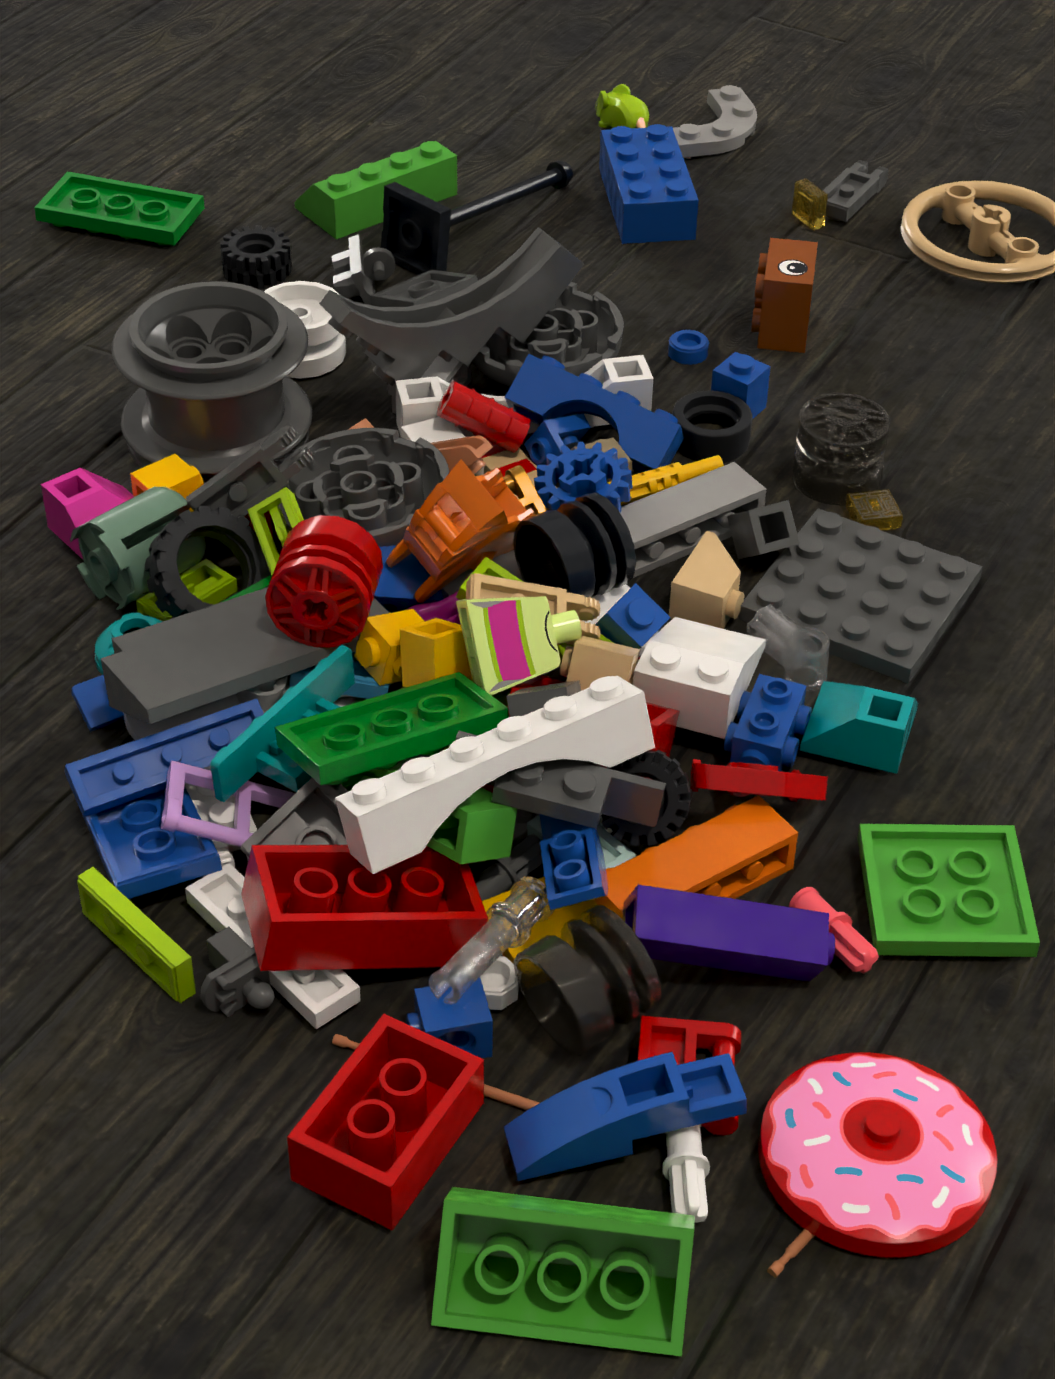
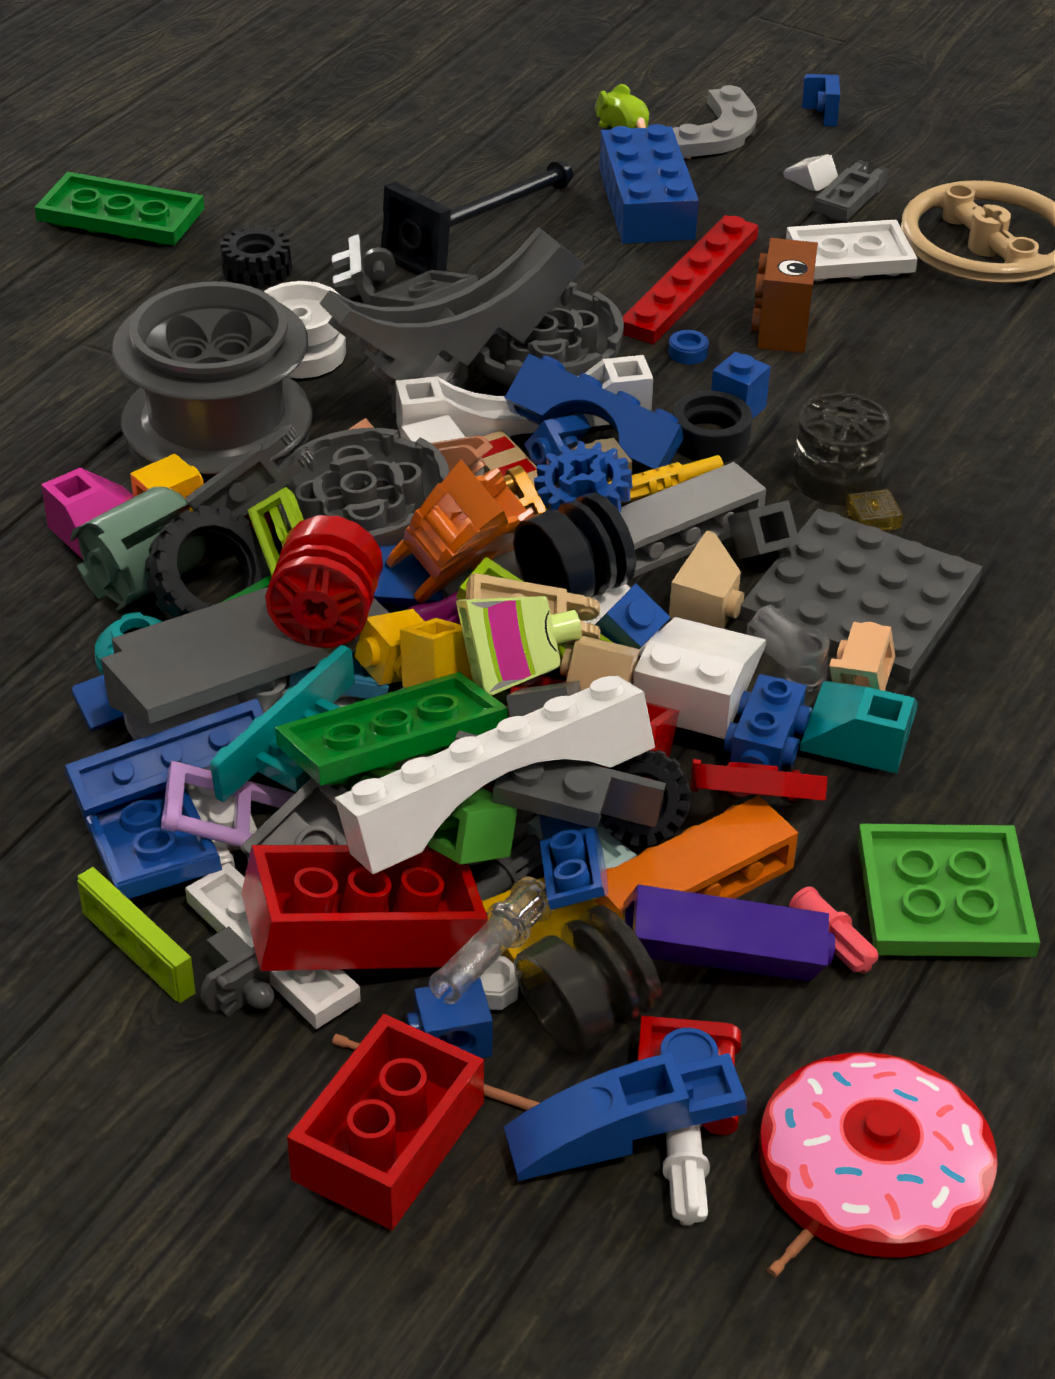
(211, 591): lime tile -> none
(355, 198): bright green slope -> none
(483, 416): red axle -> none
(563, 1271): bright green slope -> none
(689, 279): none -> red plate
(689, 1045): none -> blue piece
(809, 204): clear yellow tile -> none
(813, 172): none -> white slope
(823, 94): none -> blue bracket
(858, 249): none -> white plate
(865, 656): none -> light nougat brick

